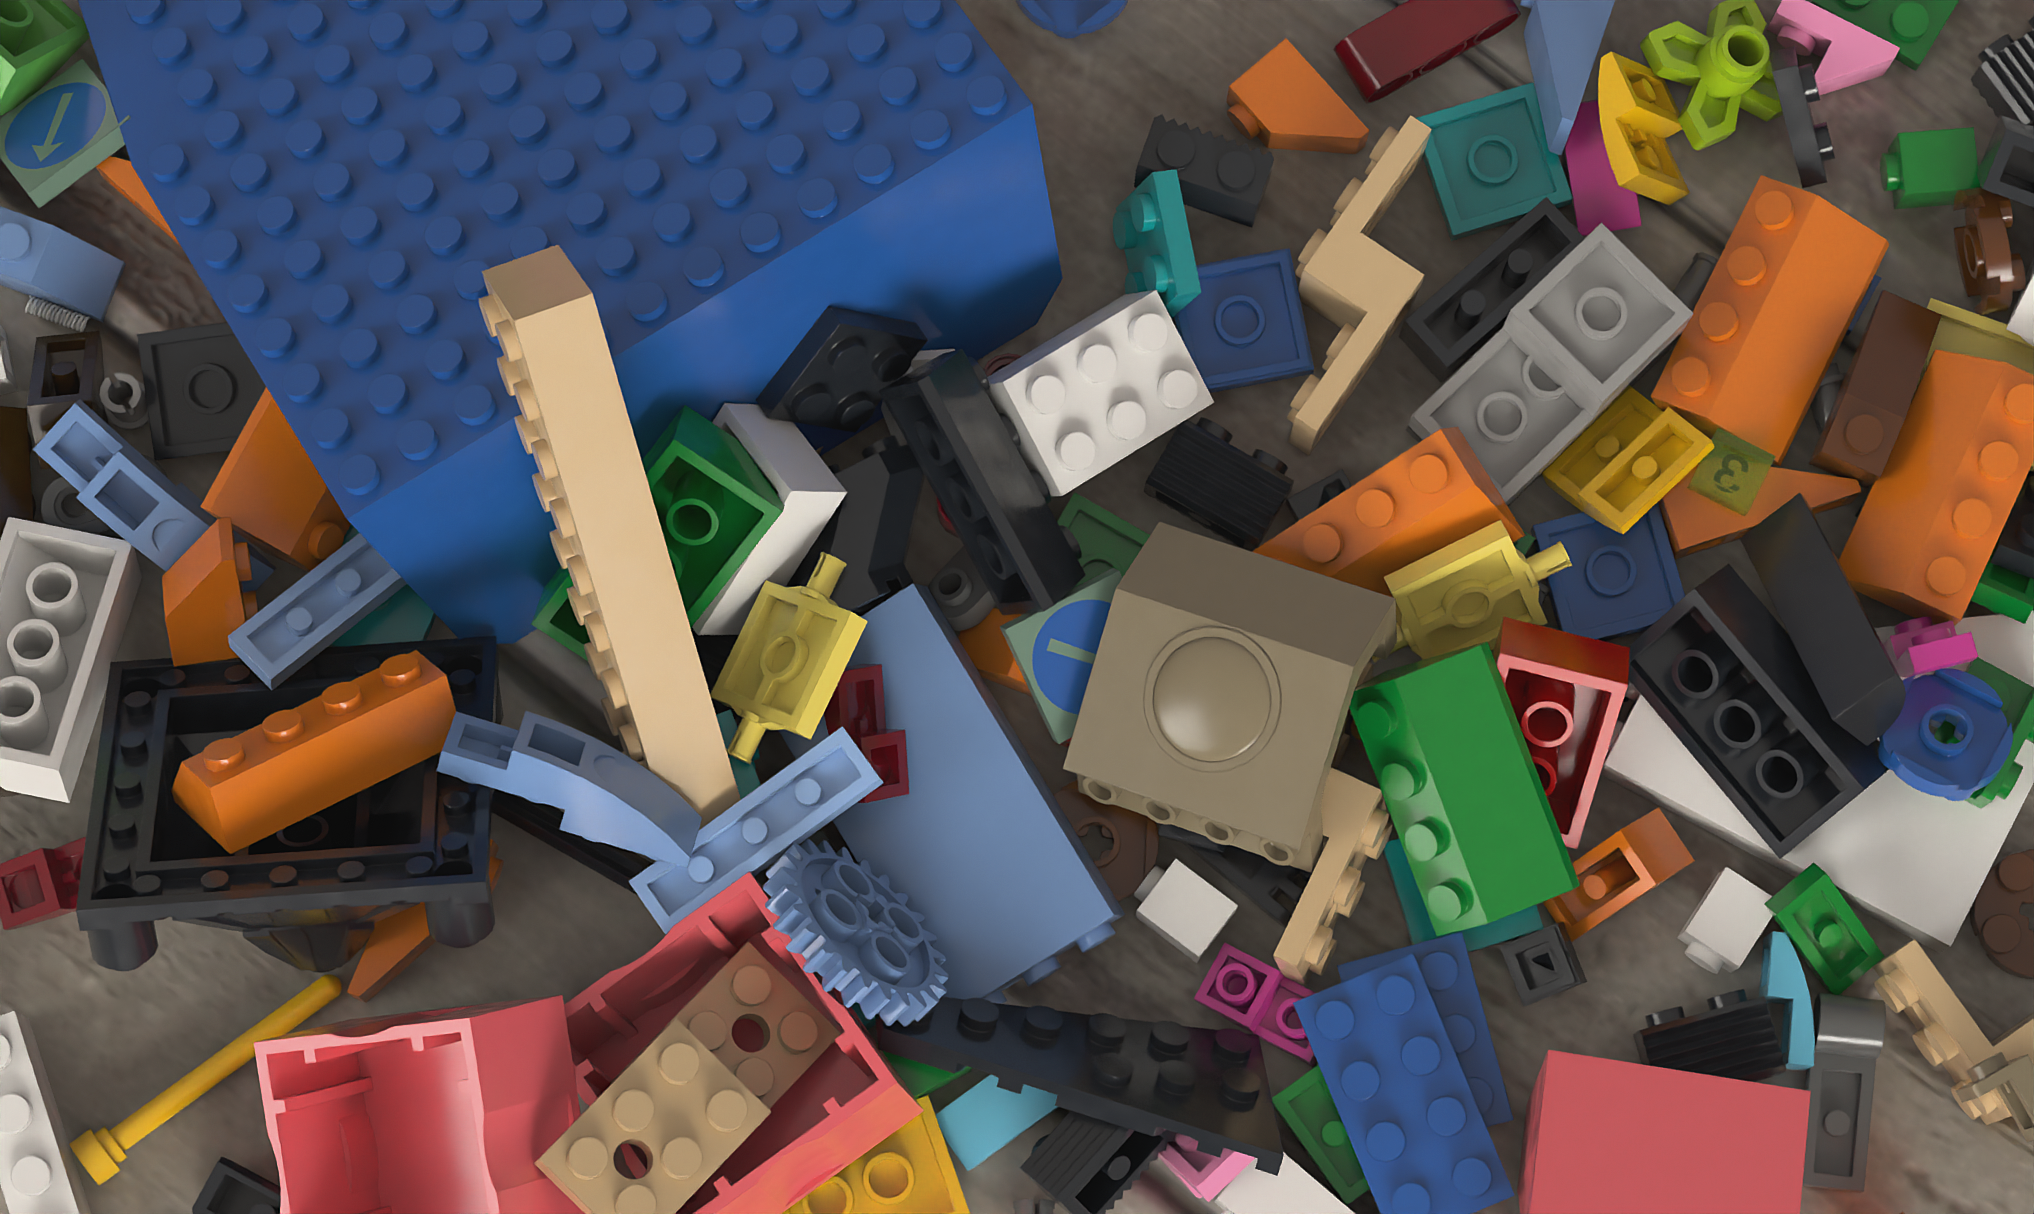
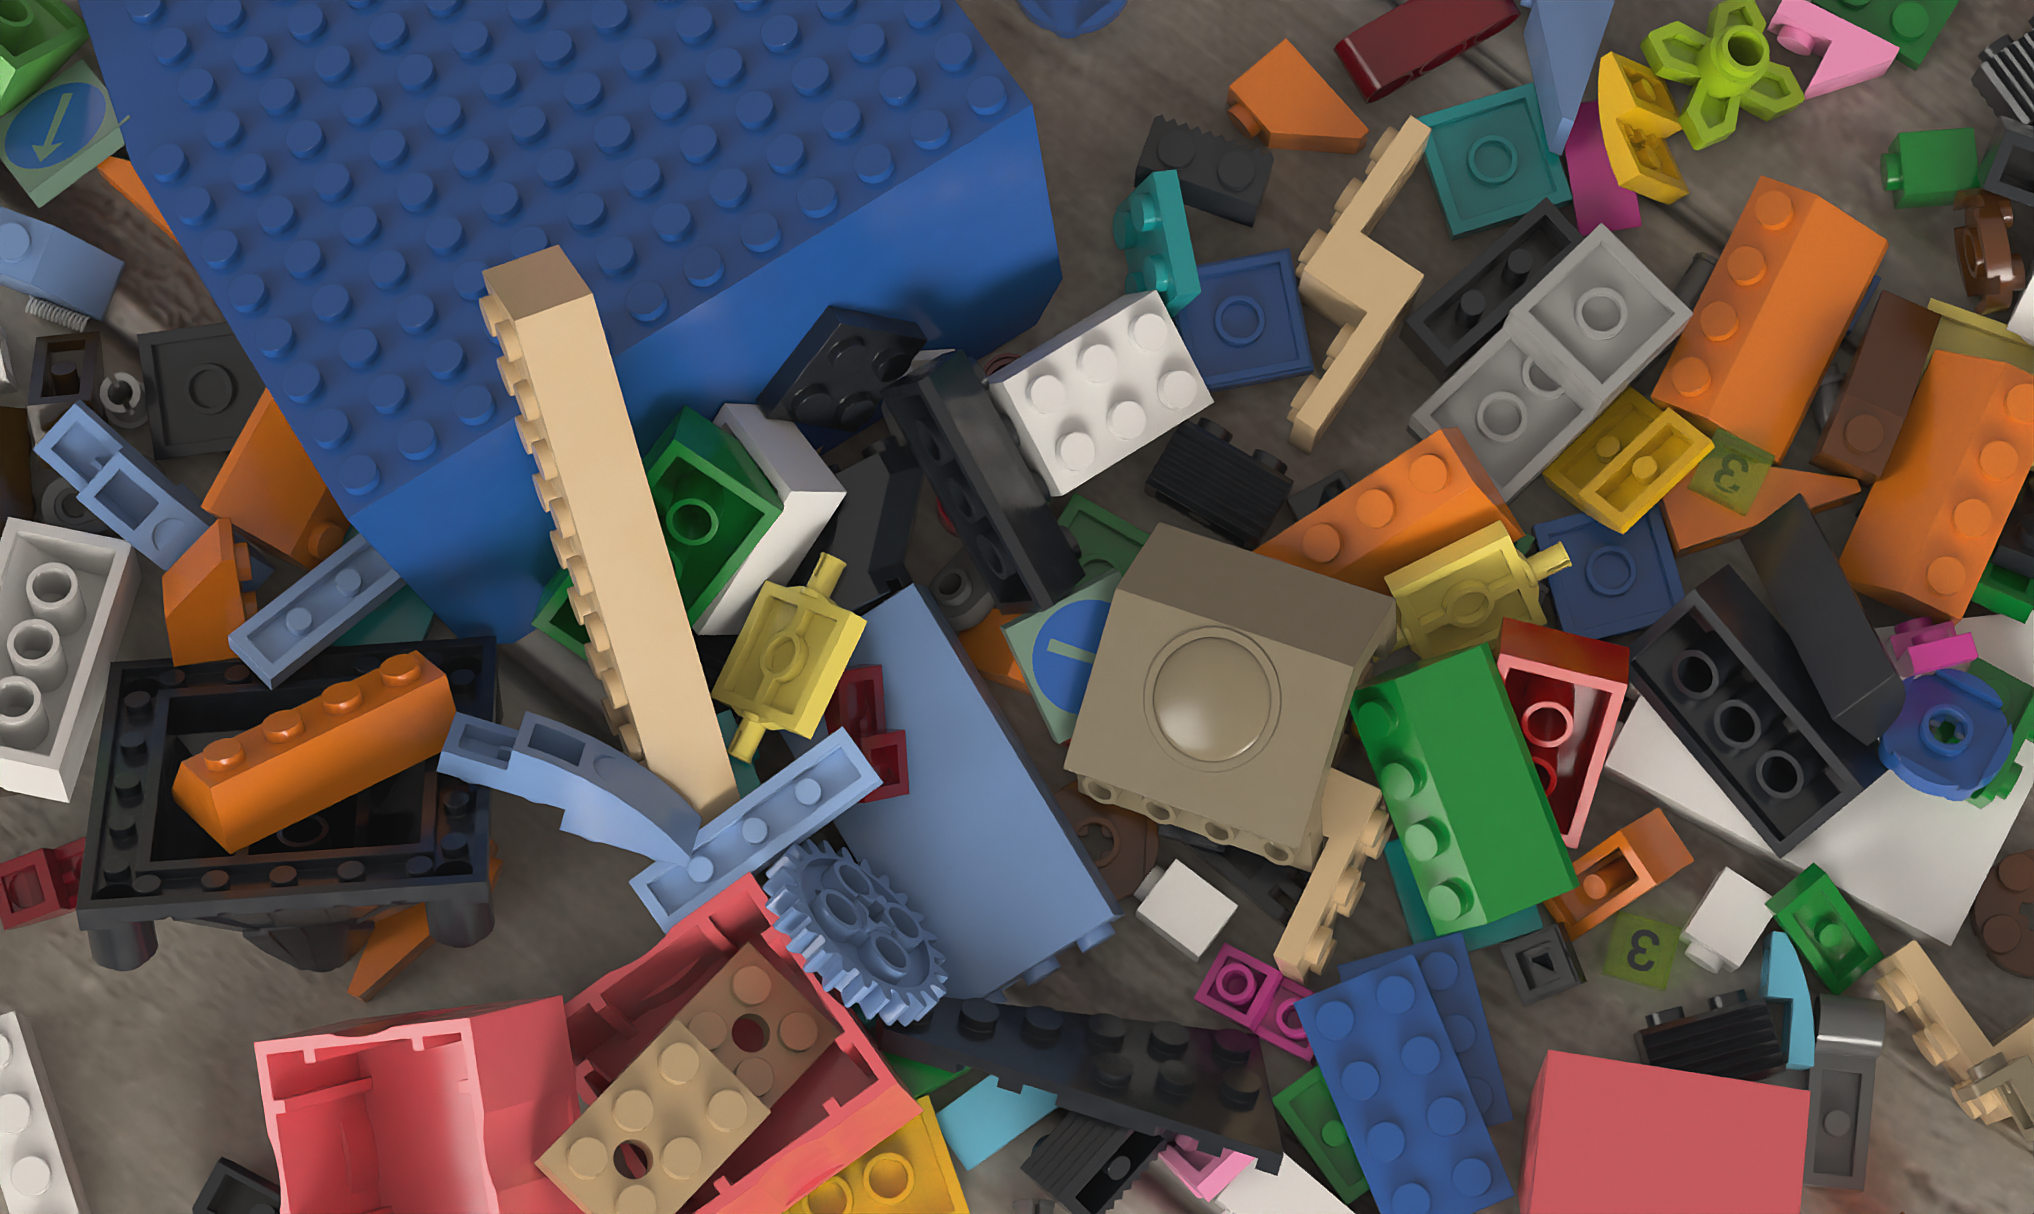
(106, 1148): yellow piece -> none
(544, 823): black axle -> none
(1641, 951): none -> clear neon green tile
(1809, 141): black plate -> none

